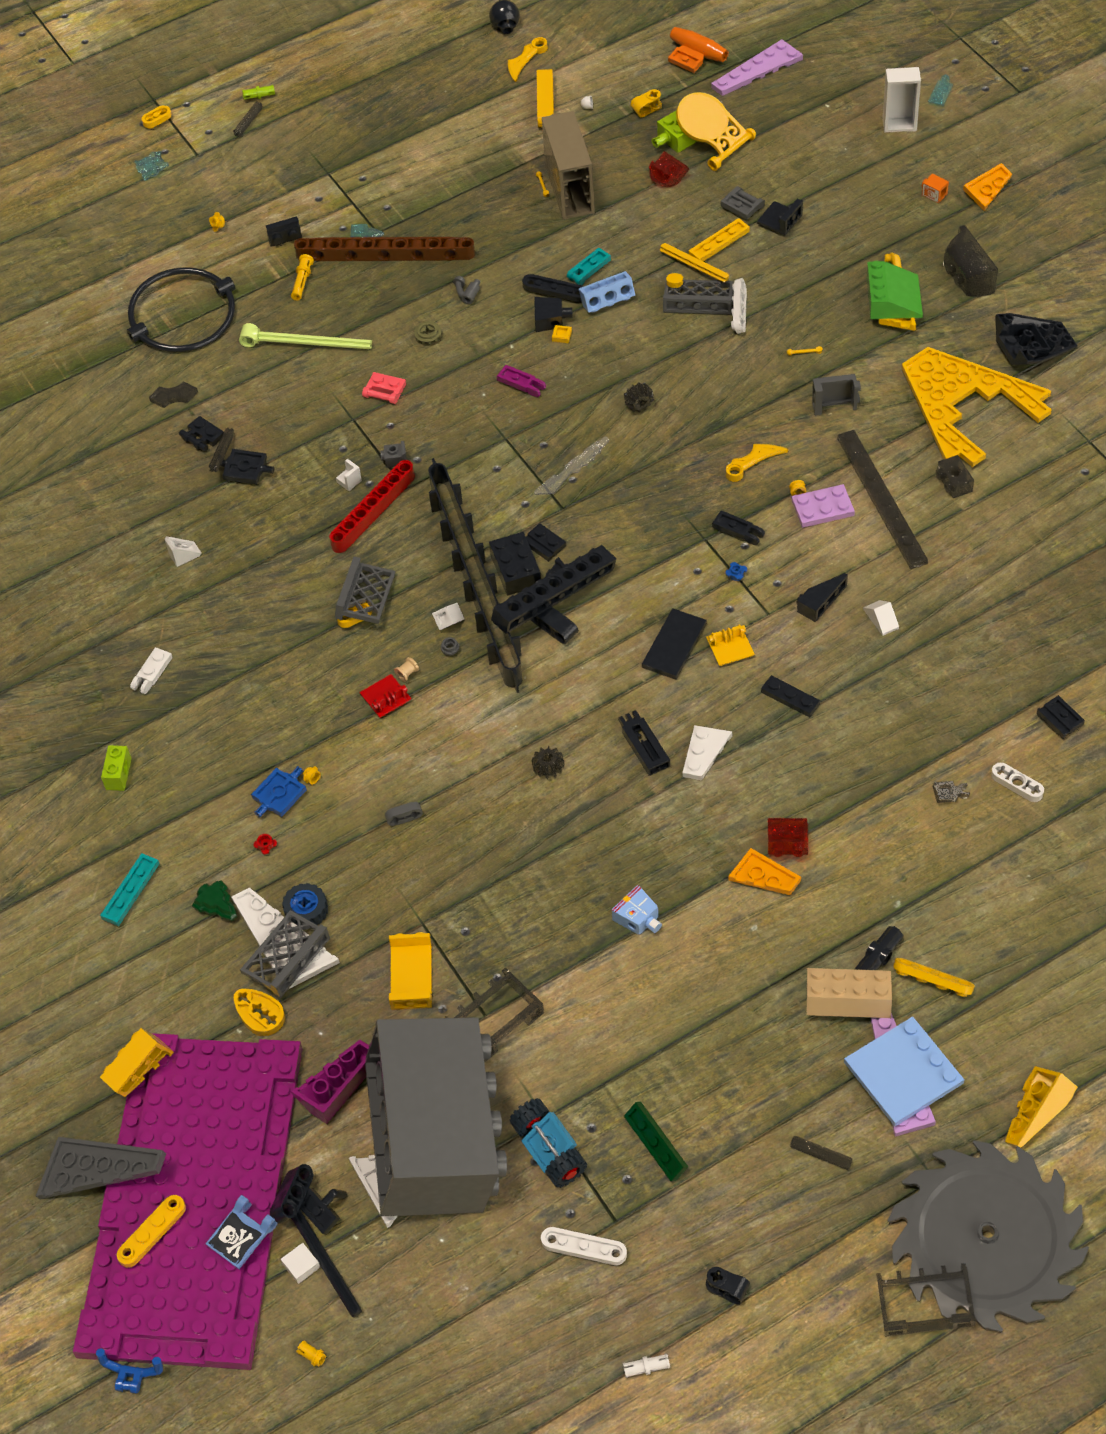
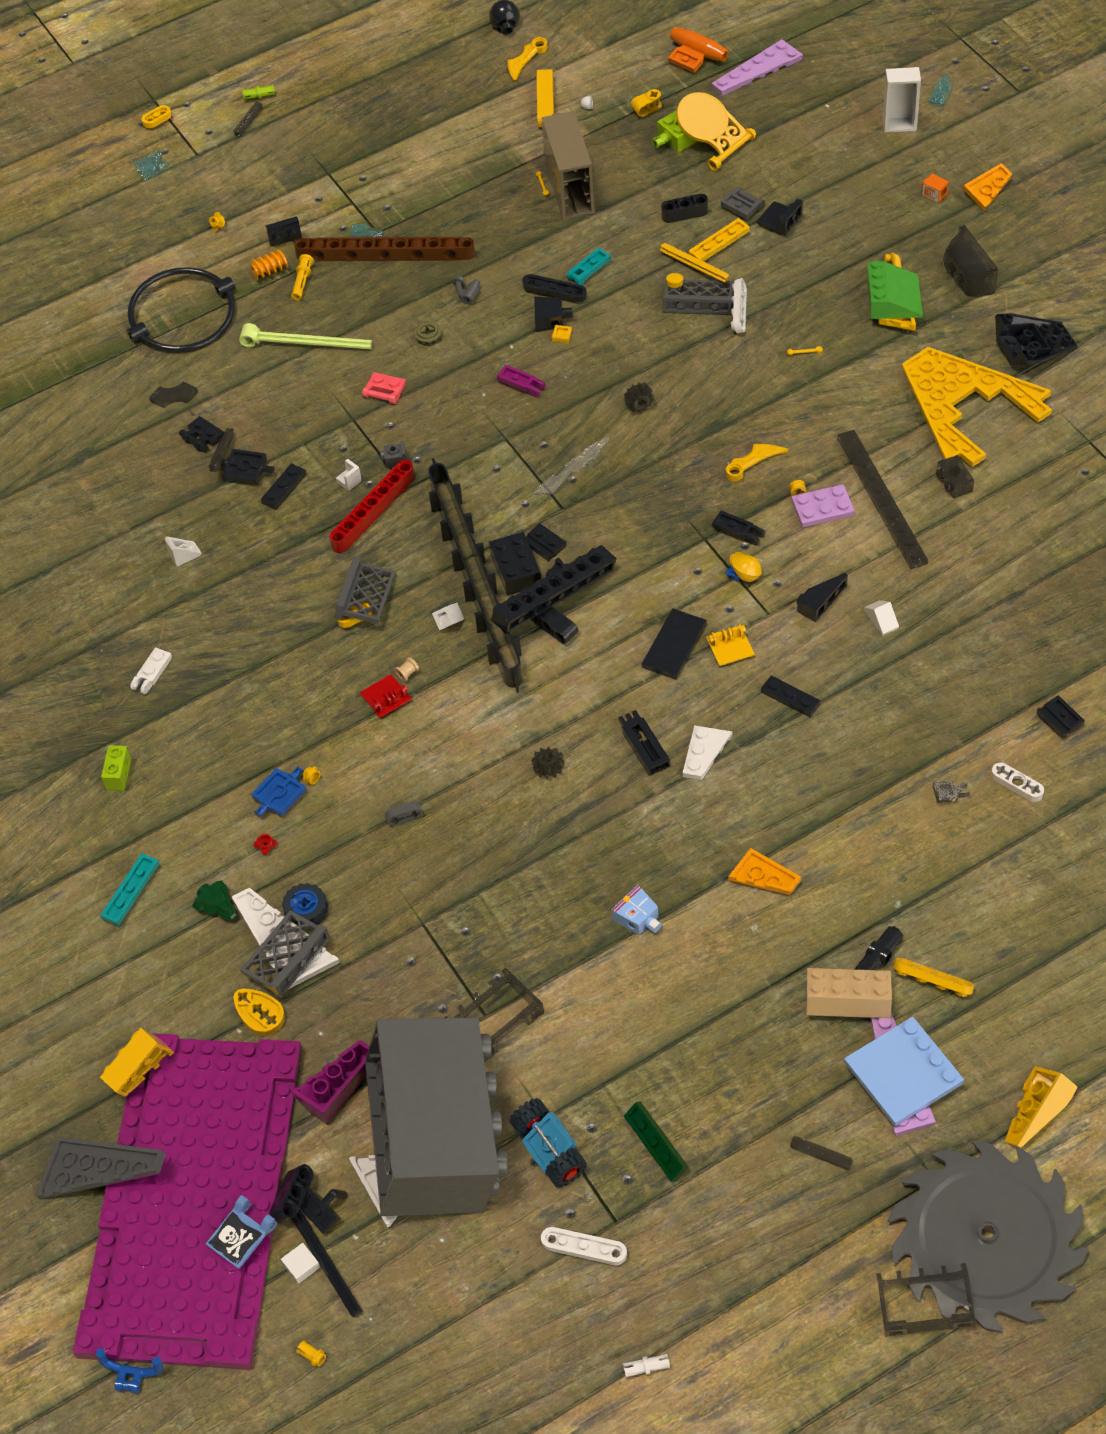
(151, 1231): yellow plate -> none
(268, 263): none -> light orange piece
(283, 486): none -> black plate
(411, 971): yellow panel -> none
(449, 642): dark grey plate -> none
(603, 286): light blue brick -> none
(667, 170): clear red slope -> none
(684, 208): none -> black beam
(729, 1286): black piece -> none
(745, 566): none -> yellow hat
(787, 836): clear red plate -> none
(835, 391): dark grey panel -> none

